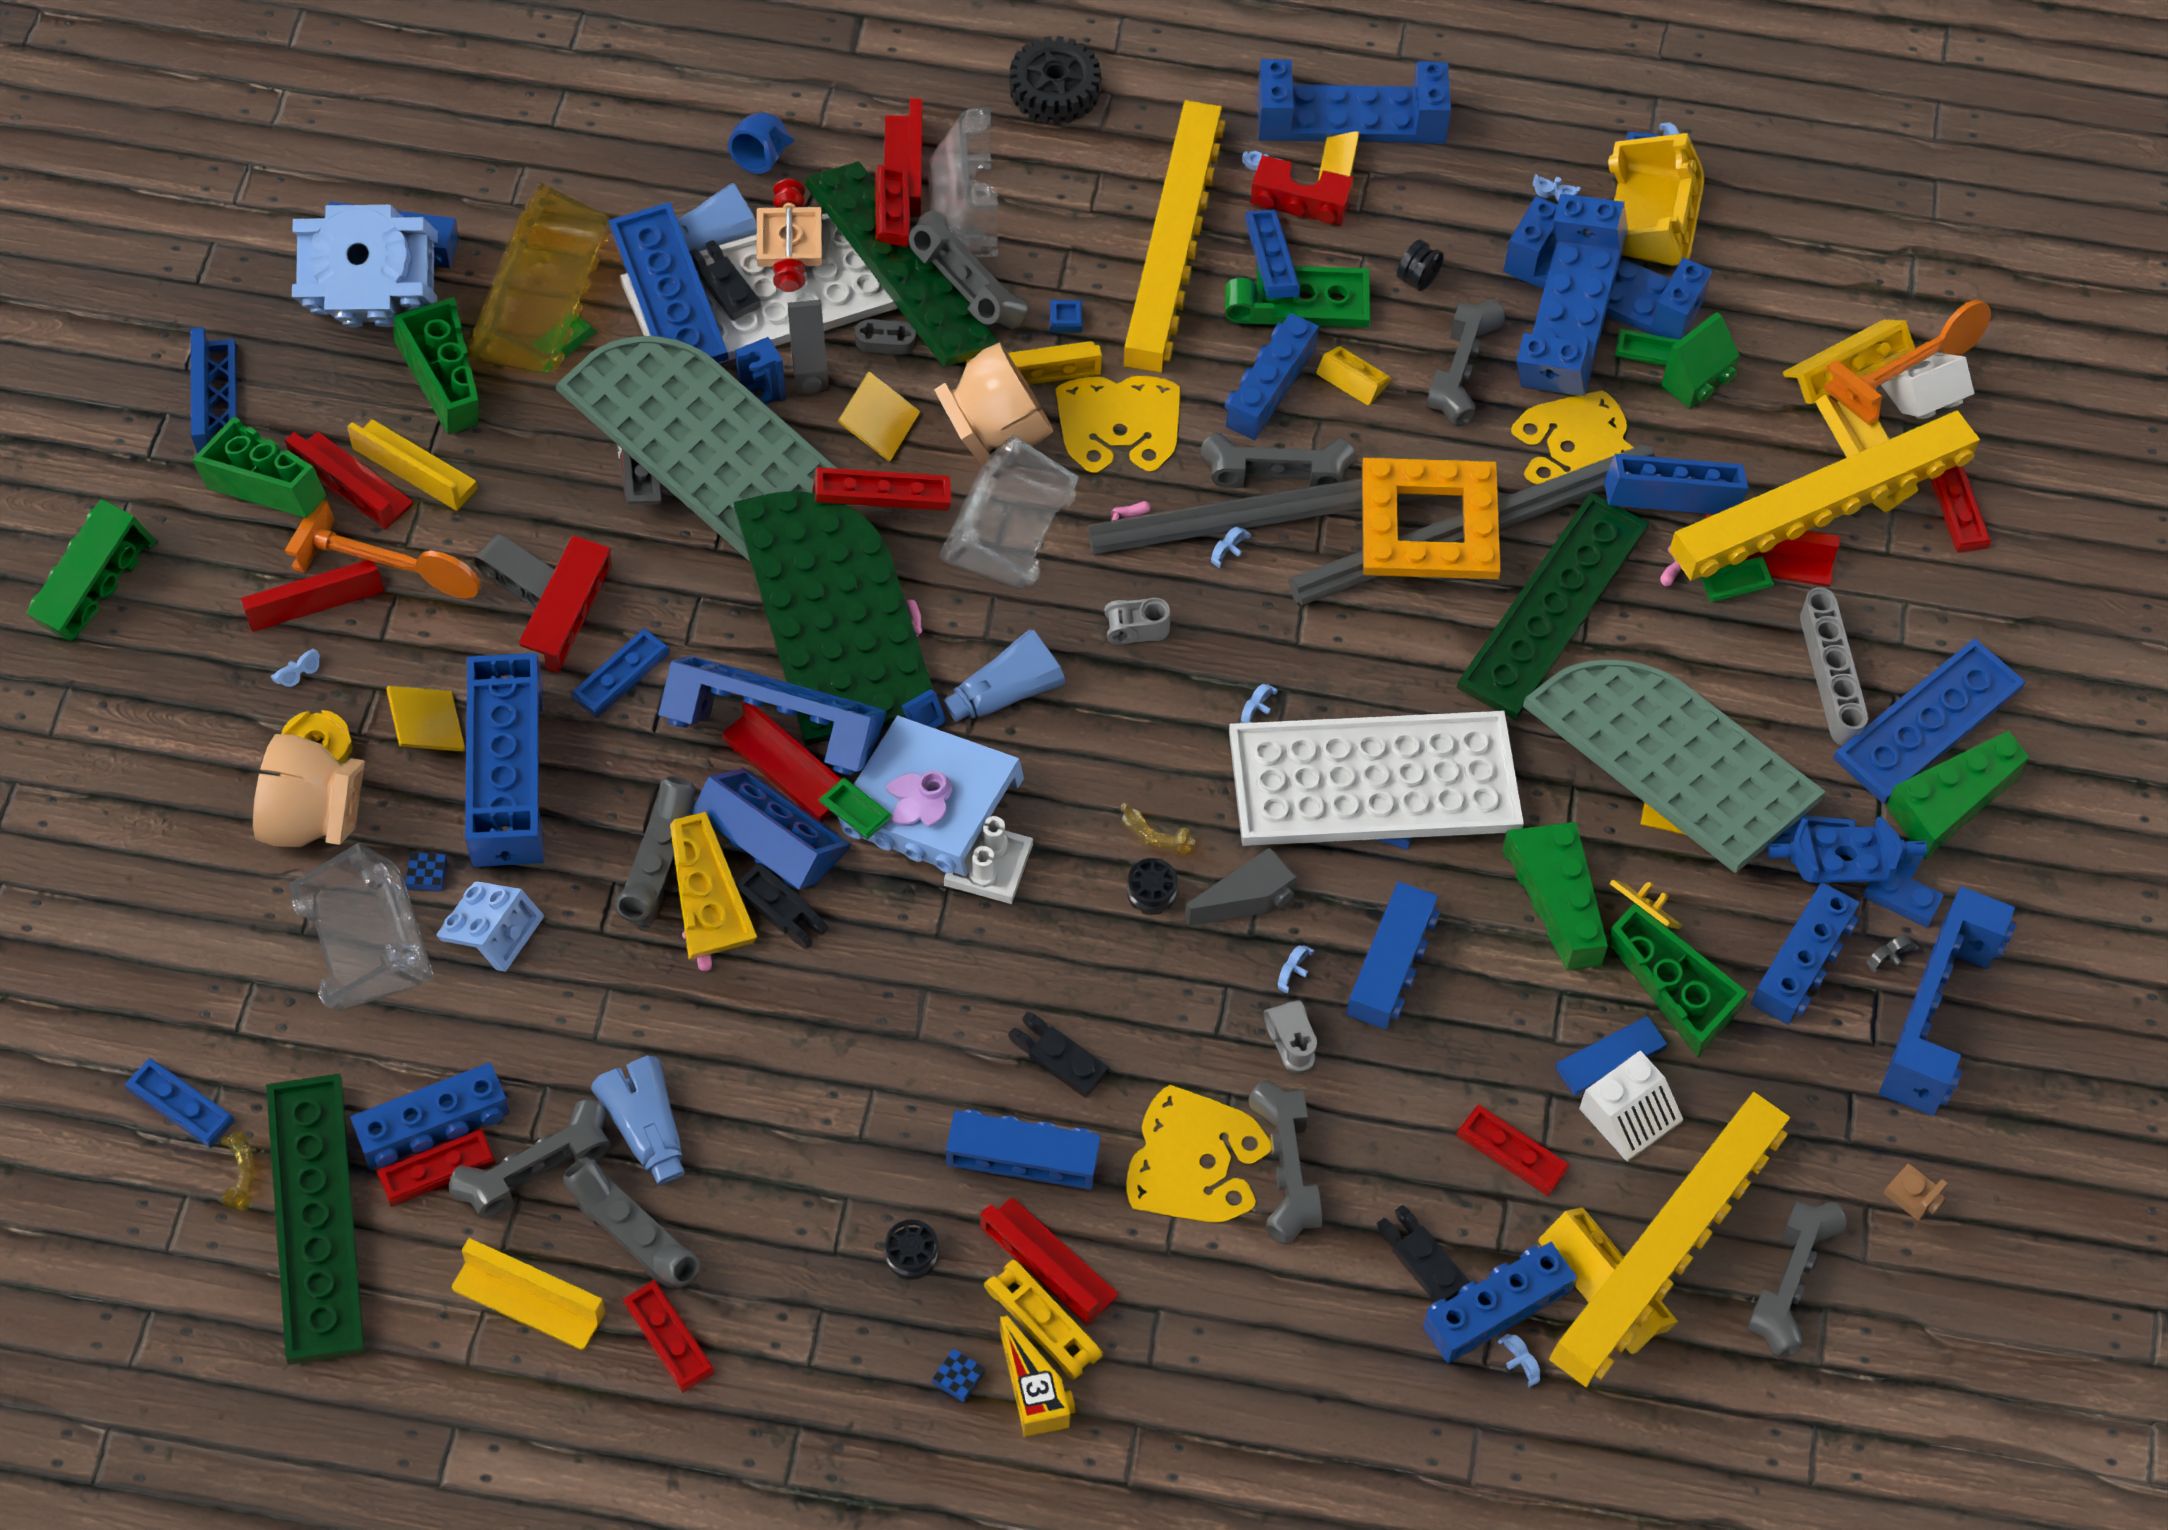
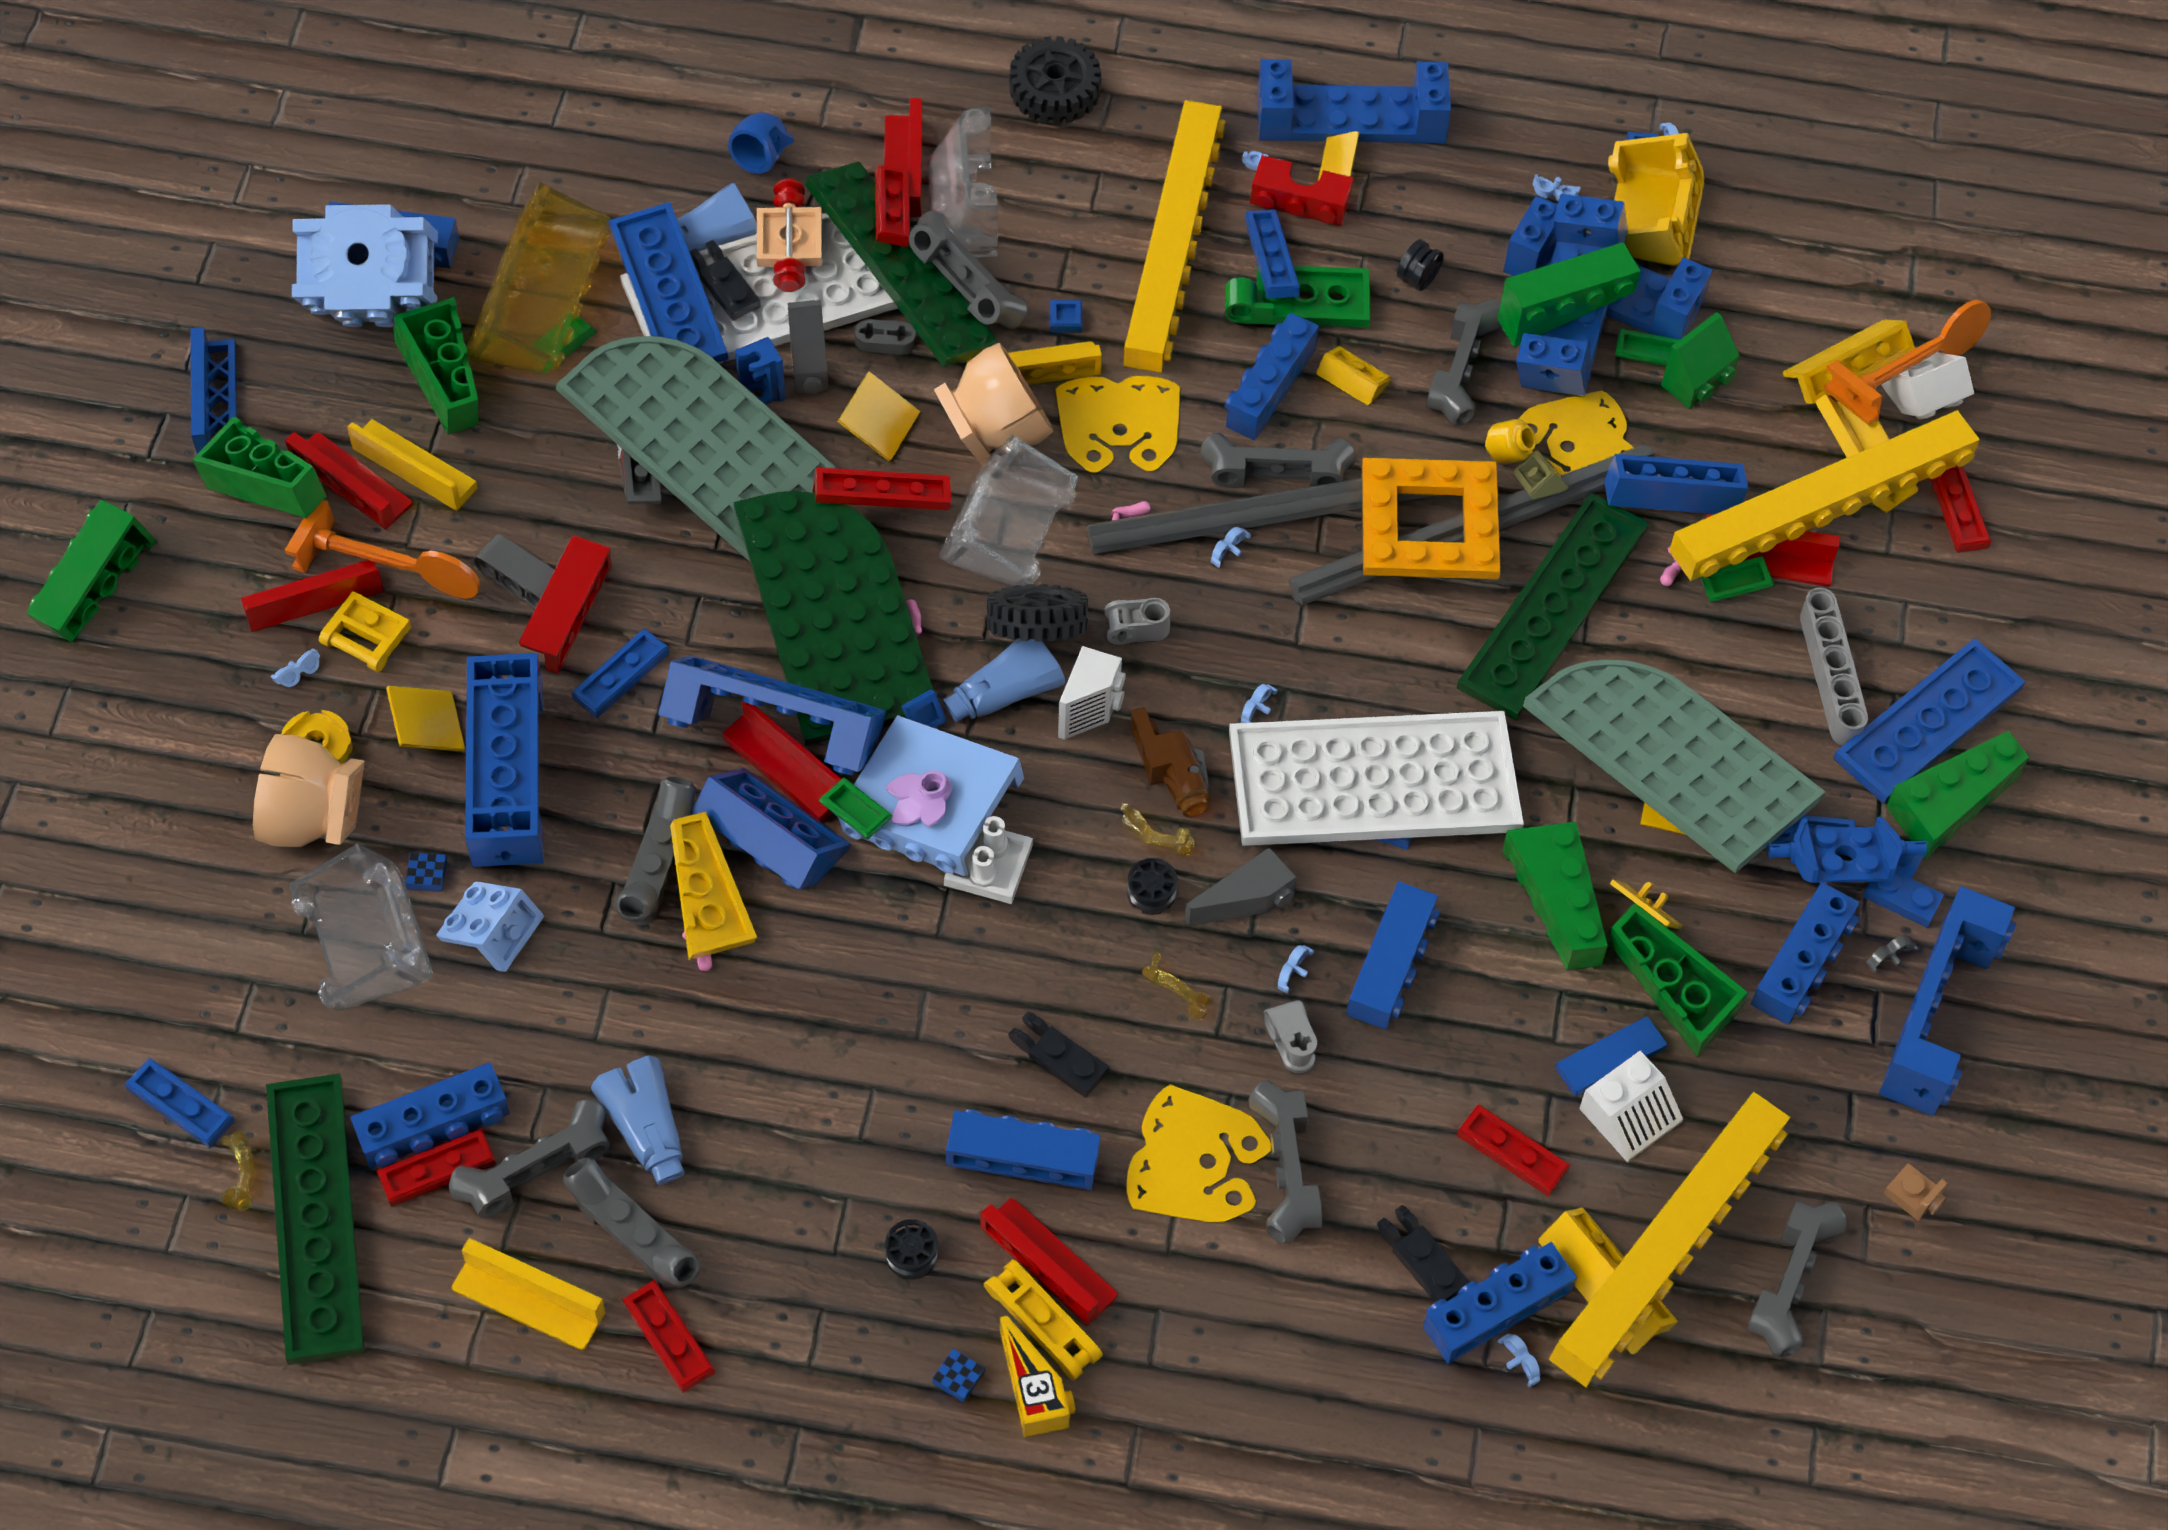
(370, 622): none -> yellow plate
(779, 904): black hinge -> none
(1037, 612): none -> black wheel
(1090, 693): none -> white slope
(1172, 761): none -> reddish brown plate
(1172, 983): none -> clear yellow piece
(1510, 441): none -> yellow head
(1539, 476): none -> olive slope
(1565, 291): none -> green wedge

